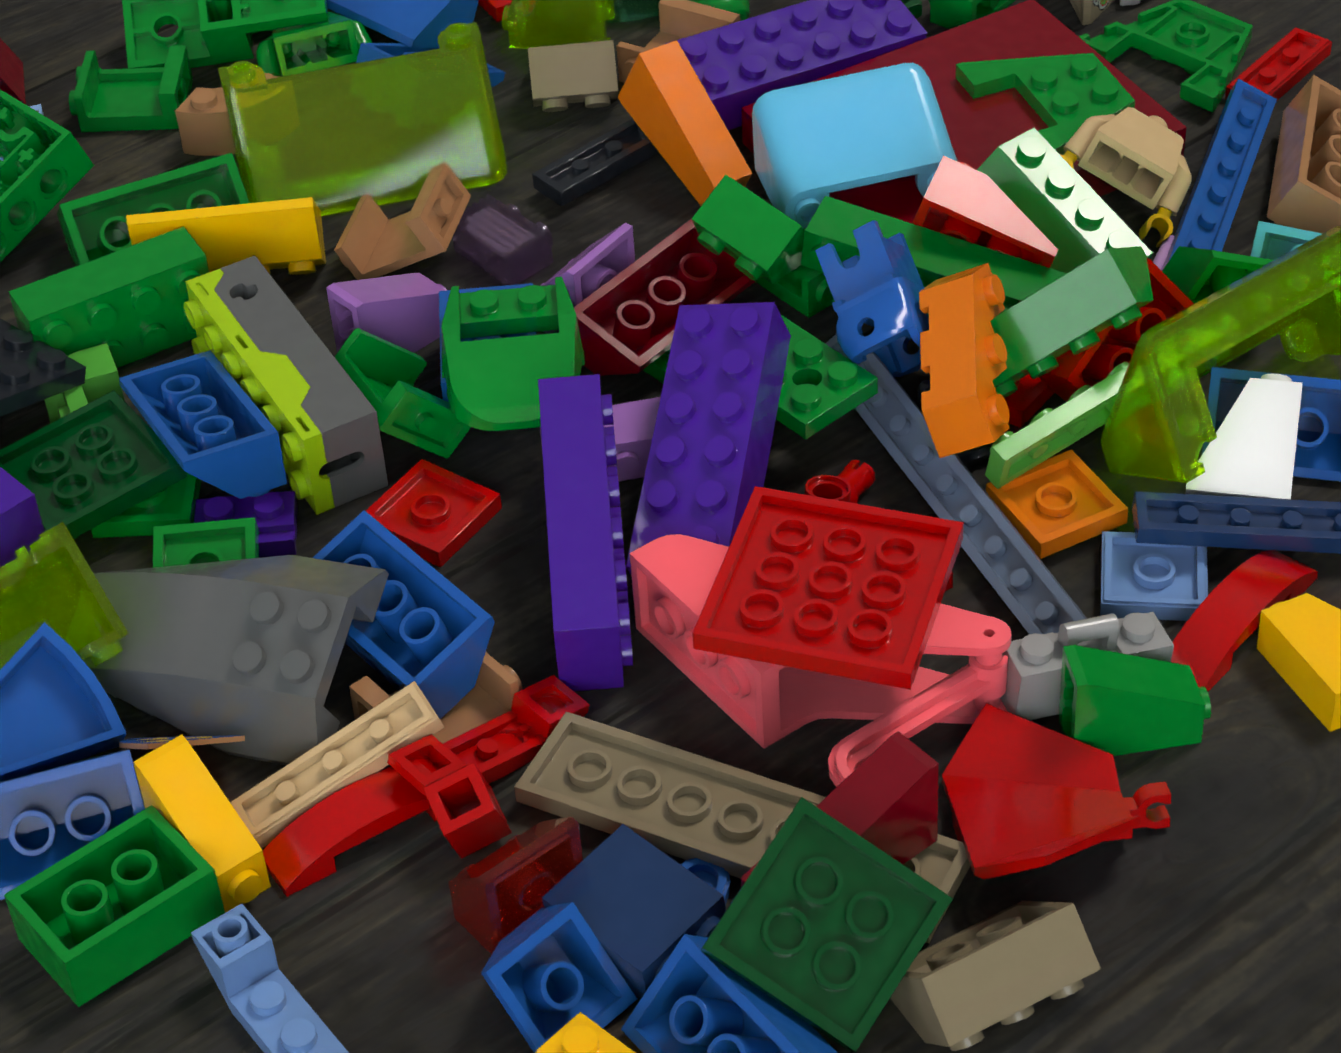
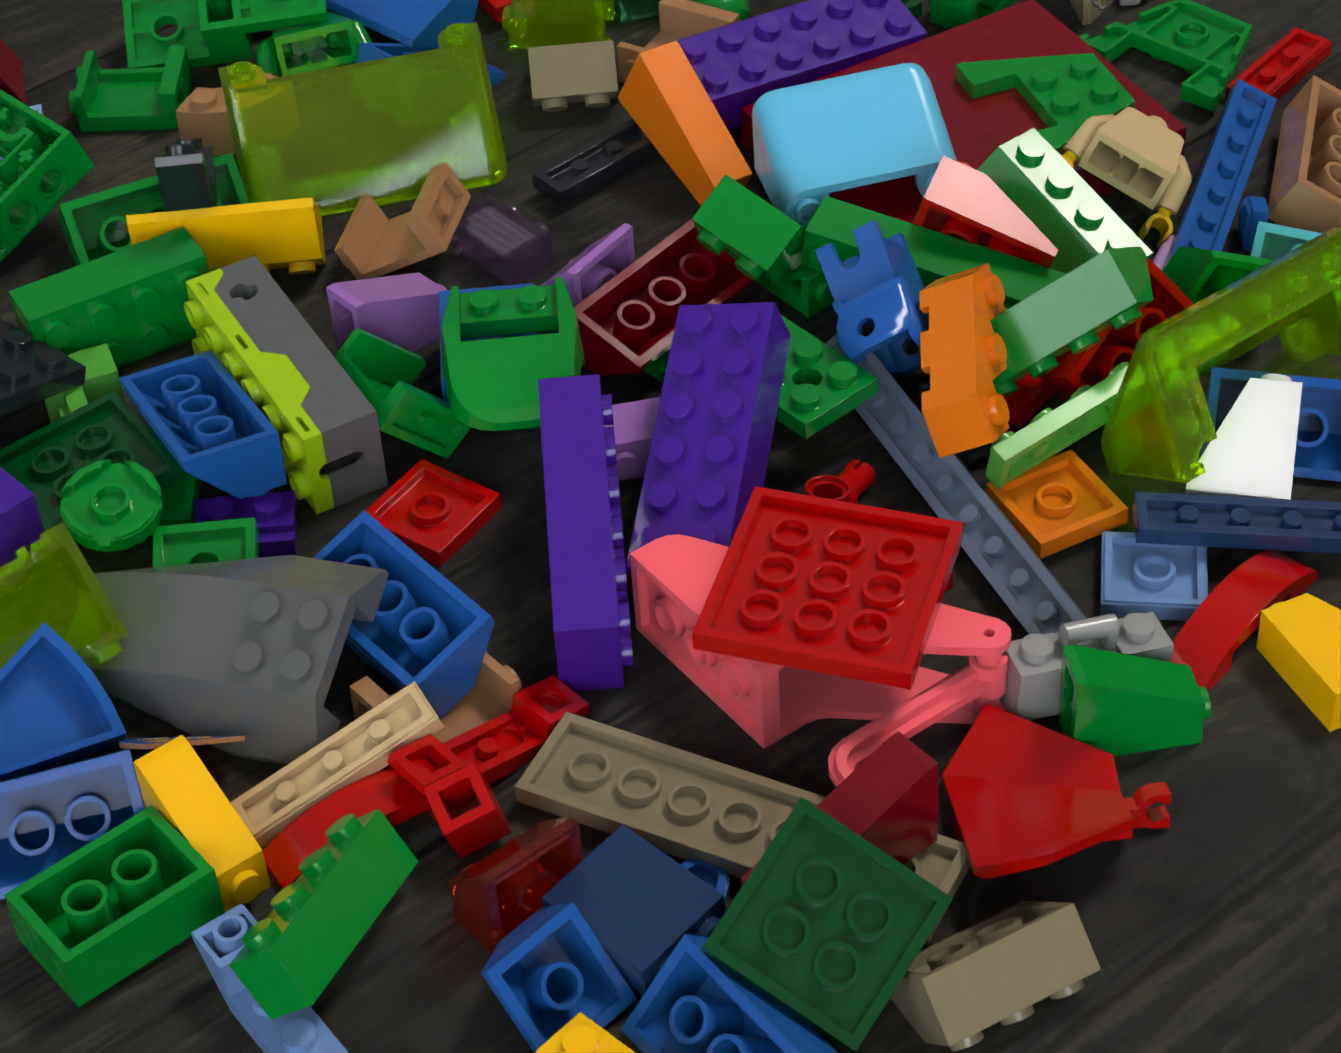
(111, 505): none -> green tile
(187, 175): none -> black slope
(323, 913): none -> green brick
(1251, 212): none -> blue tile

